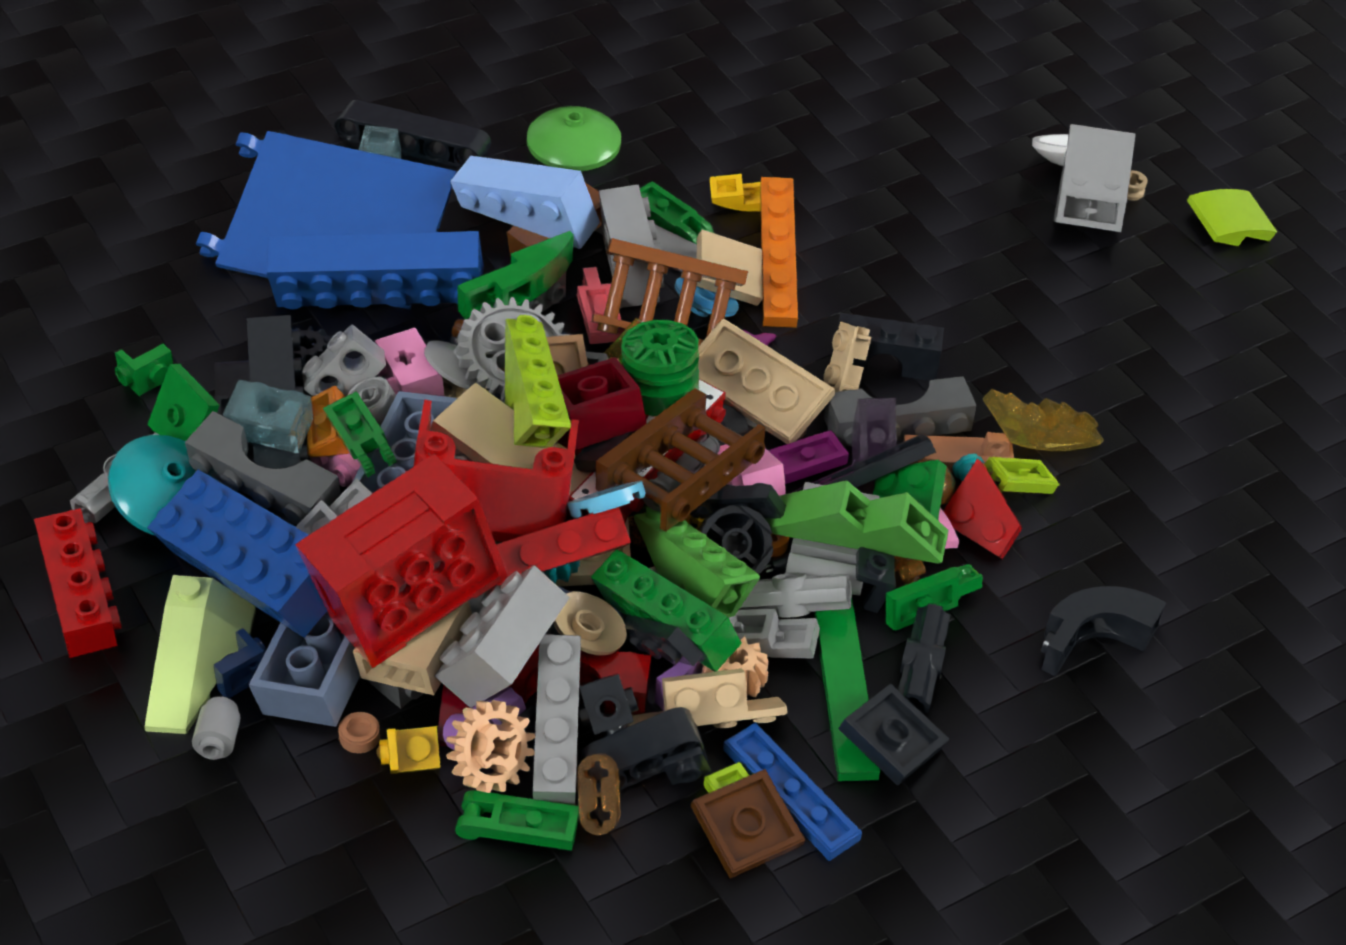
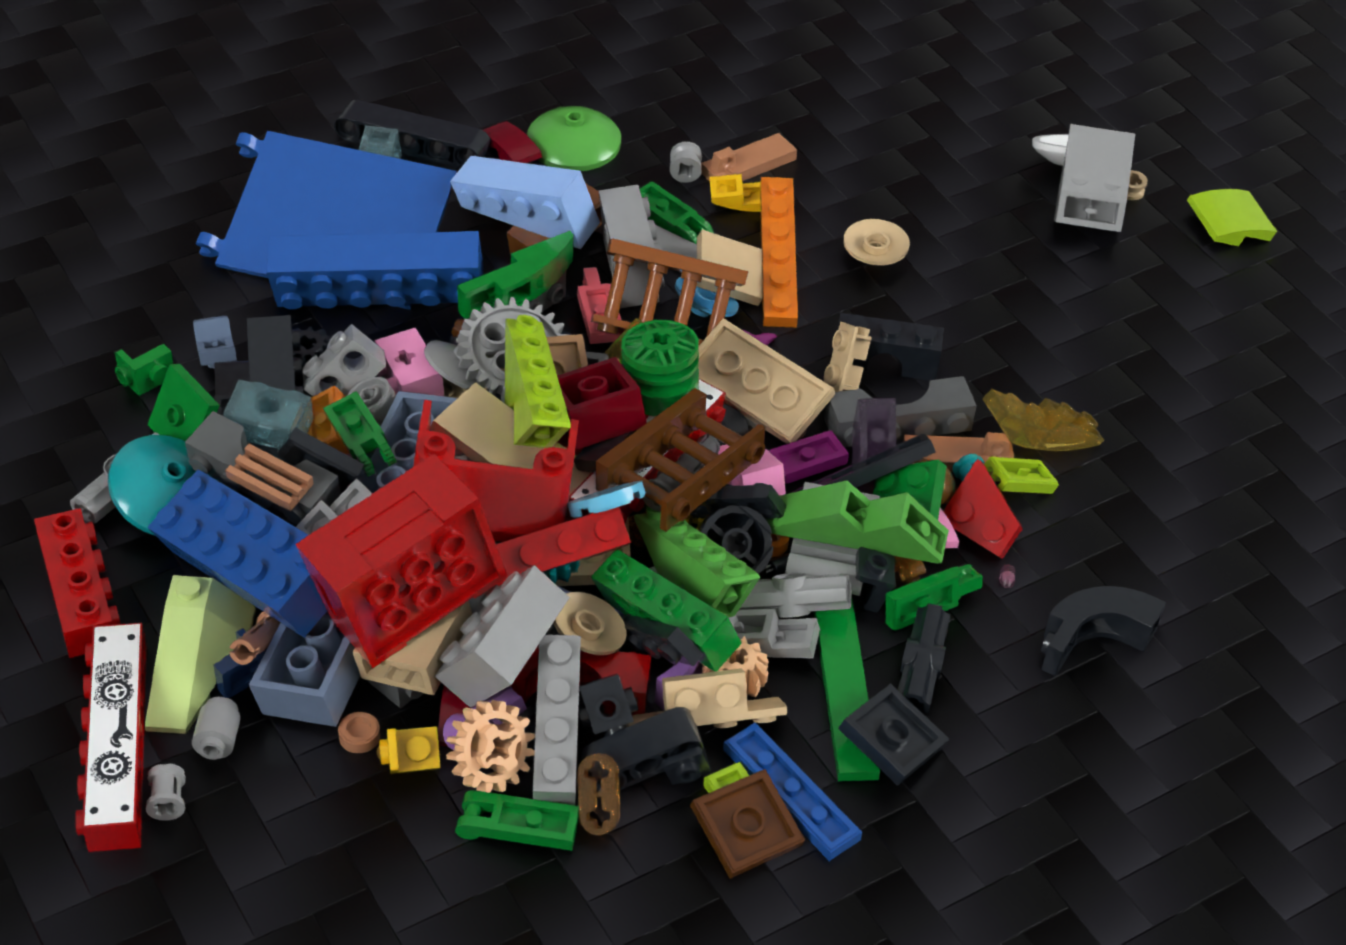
(114, 738): none -> brick
(166, 792): none -> light grey bush
(214, 340): none -> sand blue bracket
(254, 640): none -> nougat pin
(274, 472): none -> nougat tile
(302, 446): none -> black tile
(512, 143): none -> dark red slope
(690, 156): none -> light grey wheel
(750, 159): none -> nougat hinge
(876, 242): none -> tan dish
(1007, 576): none -> clear pink piece

